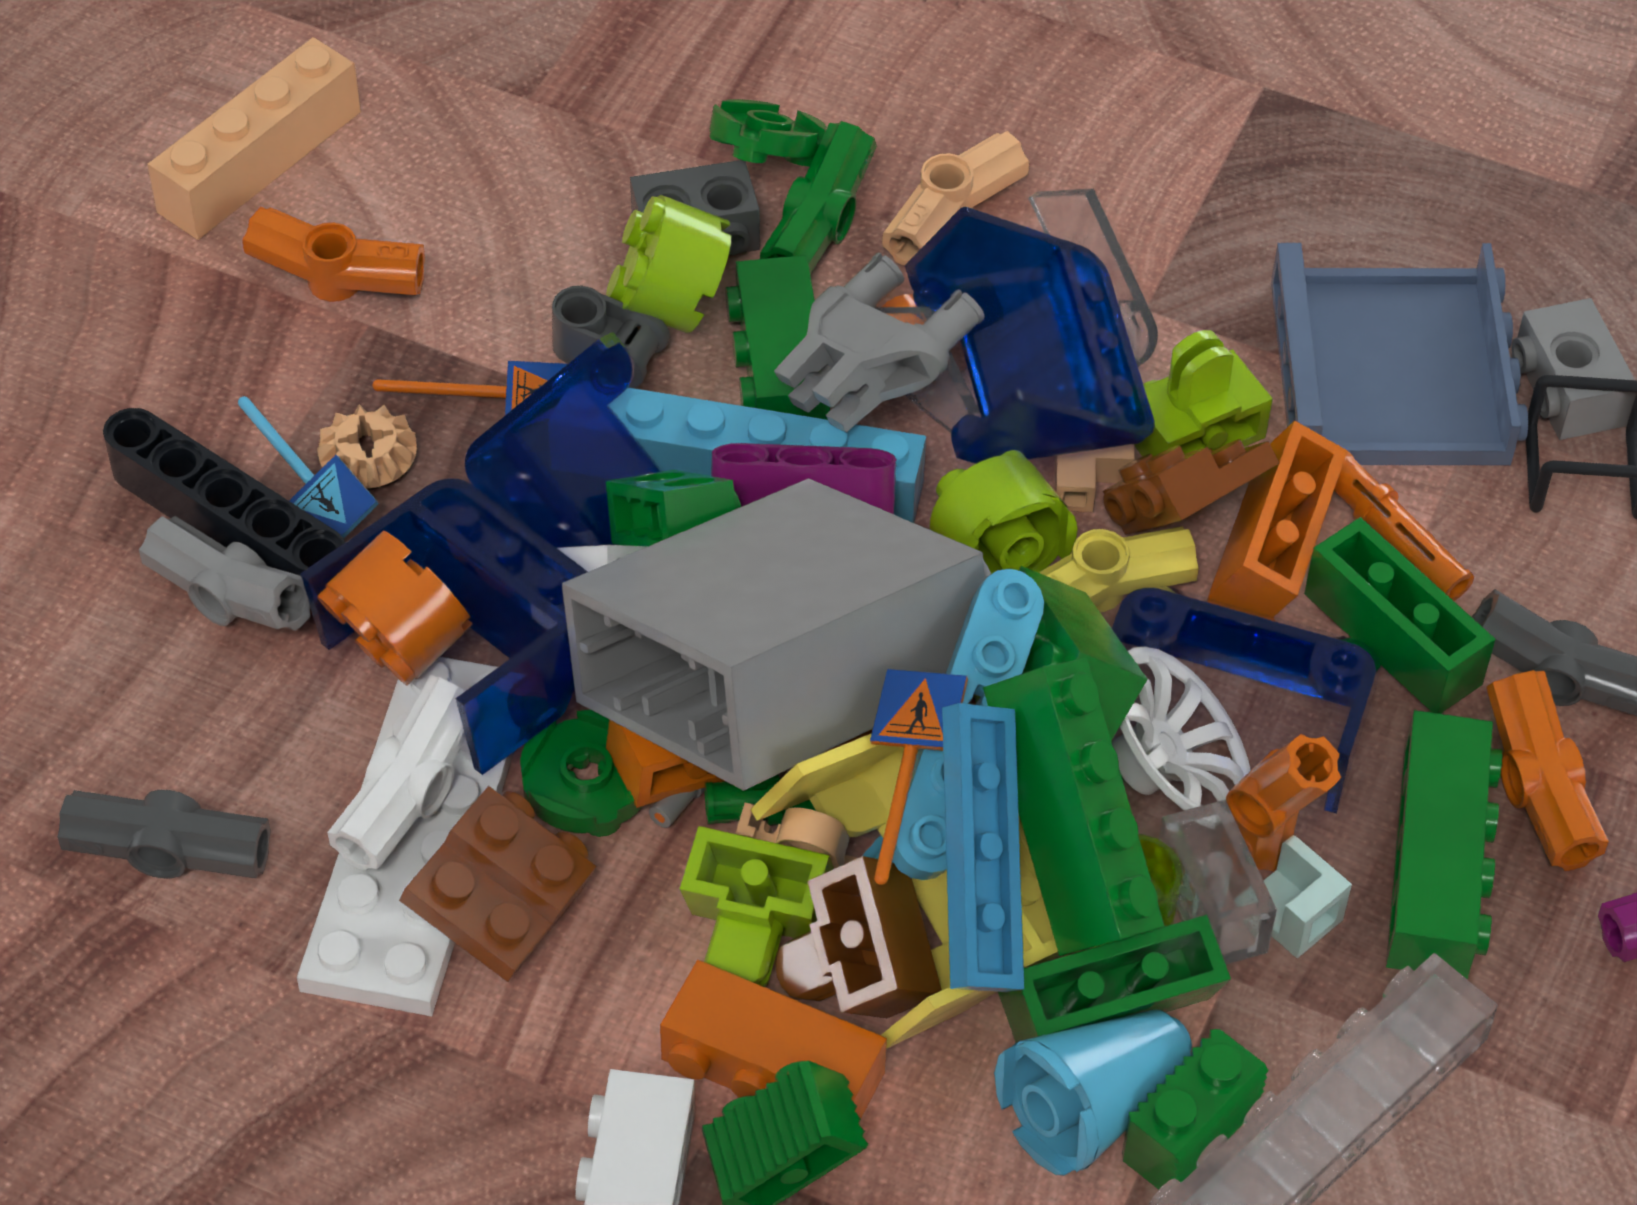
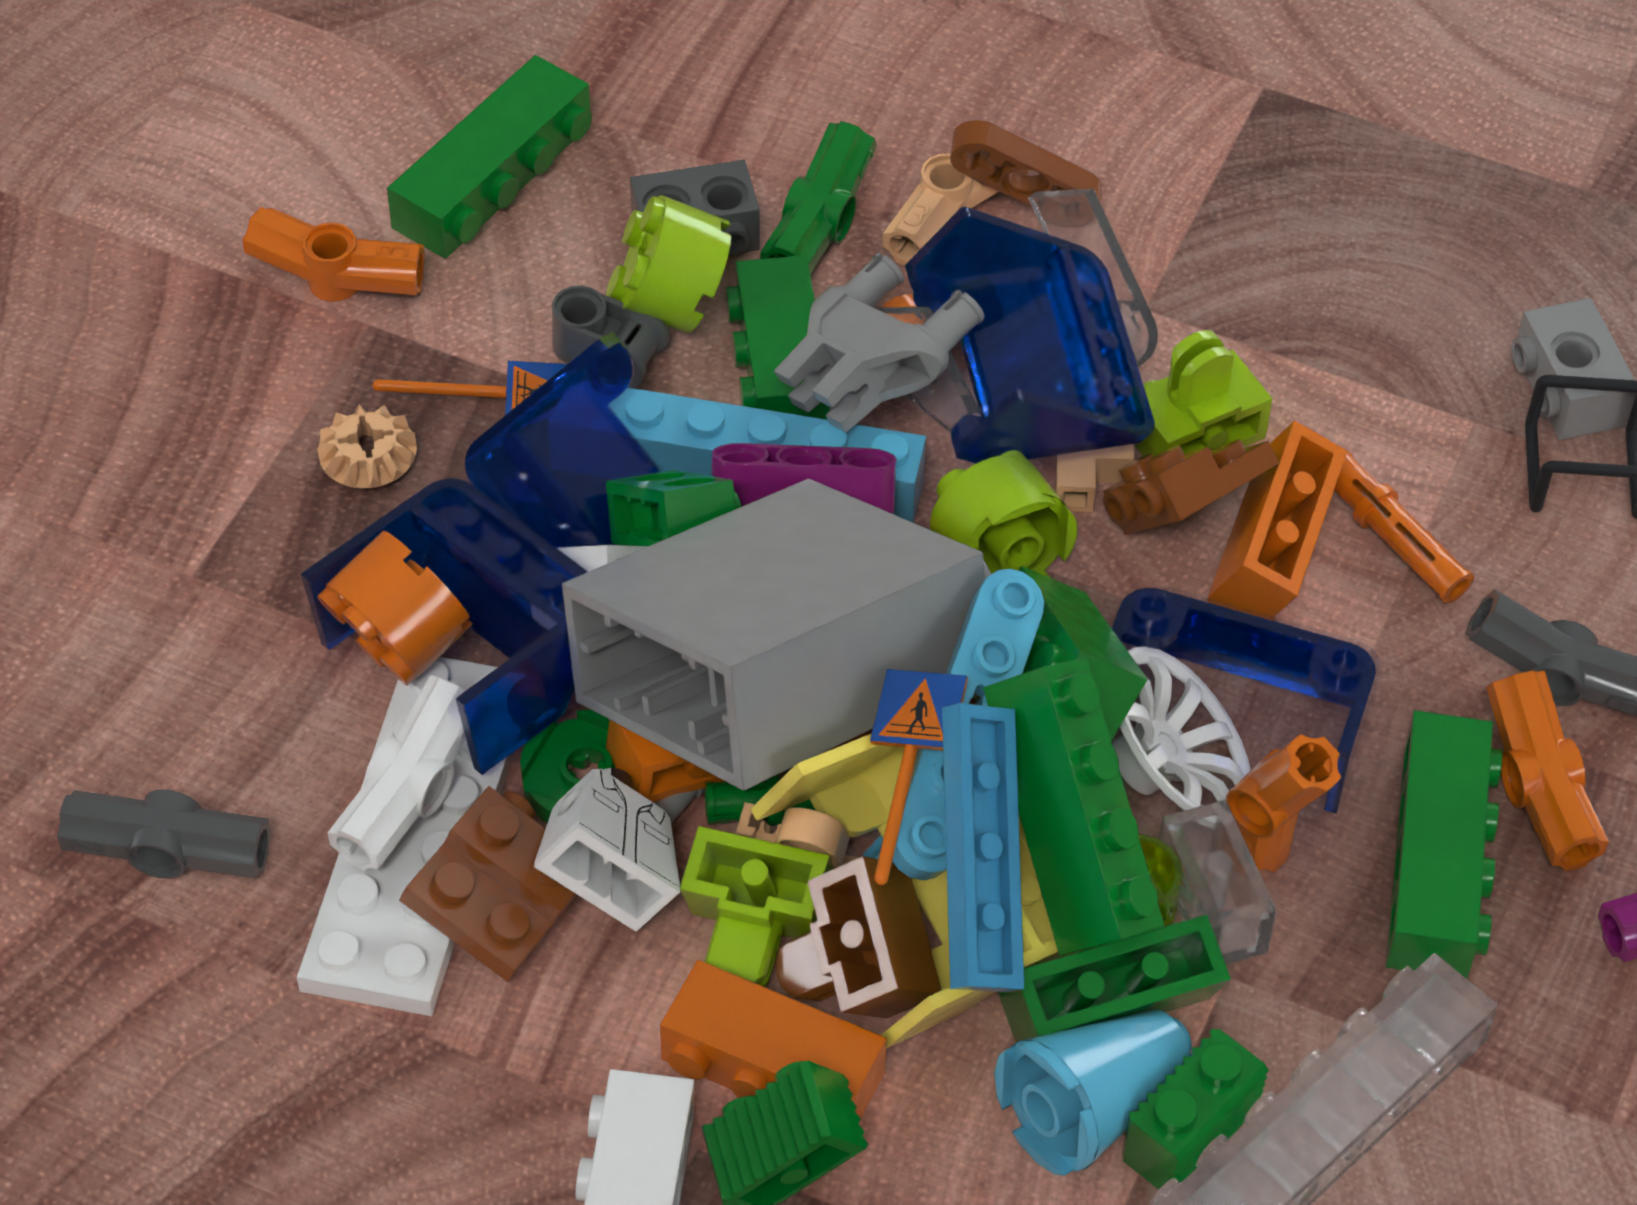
(211, 493): black beam -> none
(224, 579): light grey piece -> none
(254, 138): light nougat brick -> none
(331, 494): piece -> none
(489, 156): none -> green brick
(611, 848): none -> white torso
(761, 131): green plate -> none
(994, 153): none -> dark orange beam
(1117, 565): light yellow piece -> none
(1307, 897): light aqua panel -> none
(1400, 360): sand blue panel -> none
(1400, 614): green brick -> none

